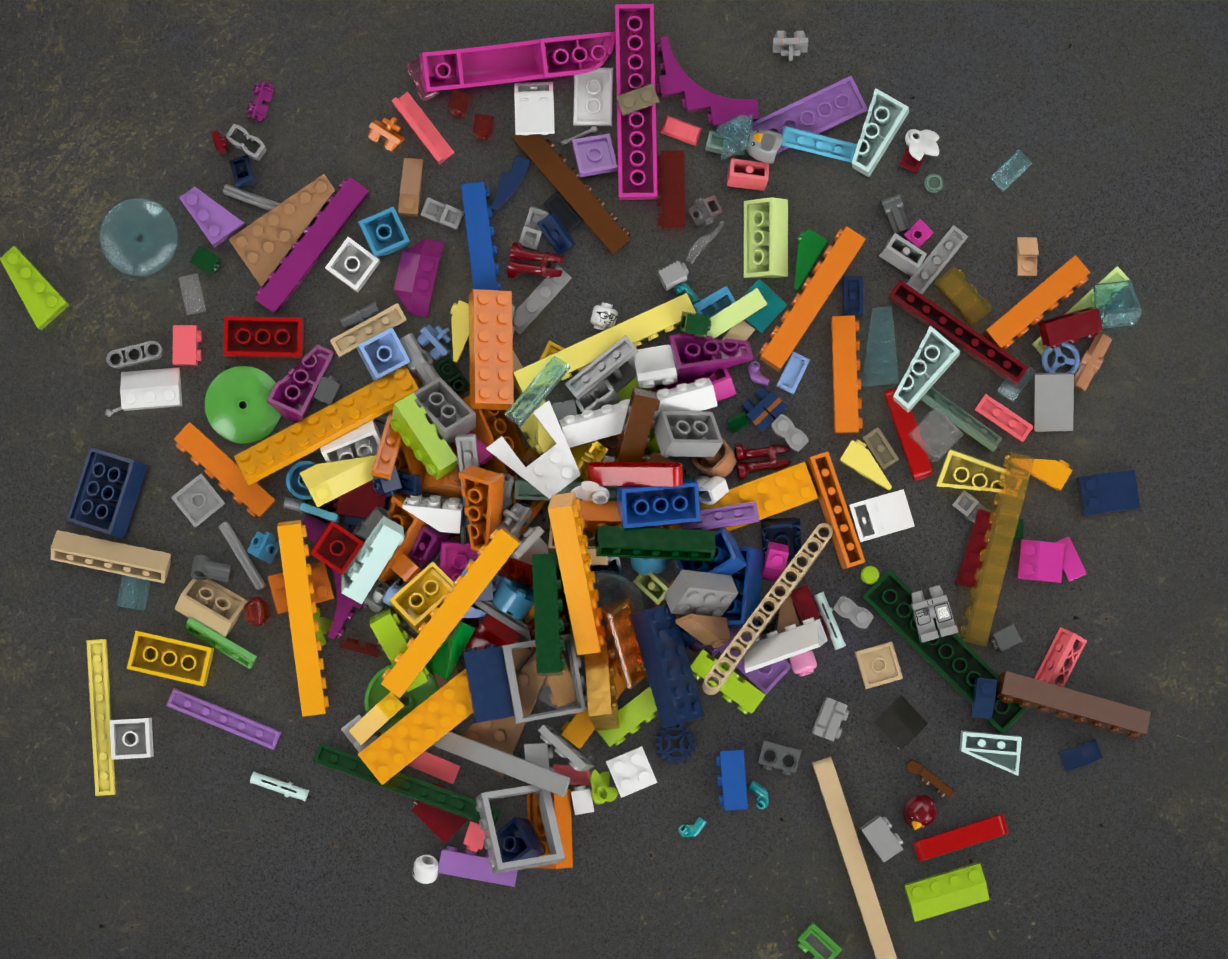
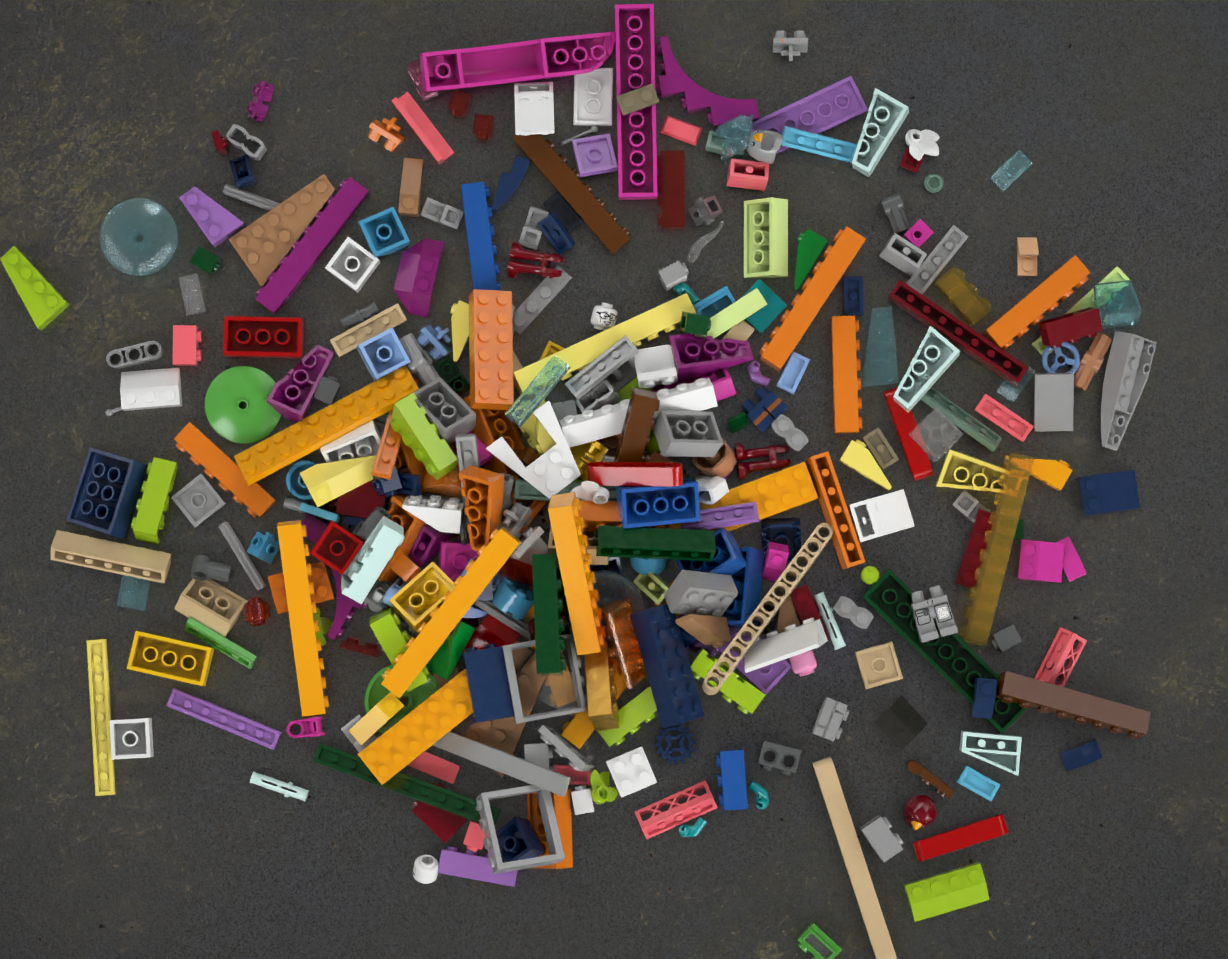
(154, 500): none -> lime wedge
(307, 727): none -> dark pink piece
(677, 813): none -> coral fence
(978, 783): none -> medium azure tile
(1123, 384): none -> light grey wedge

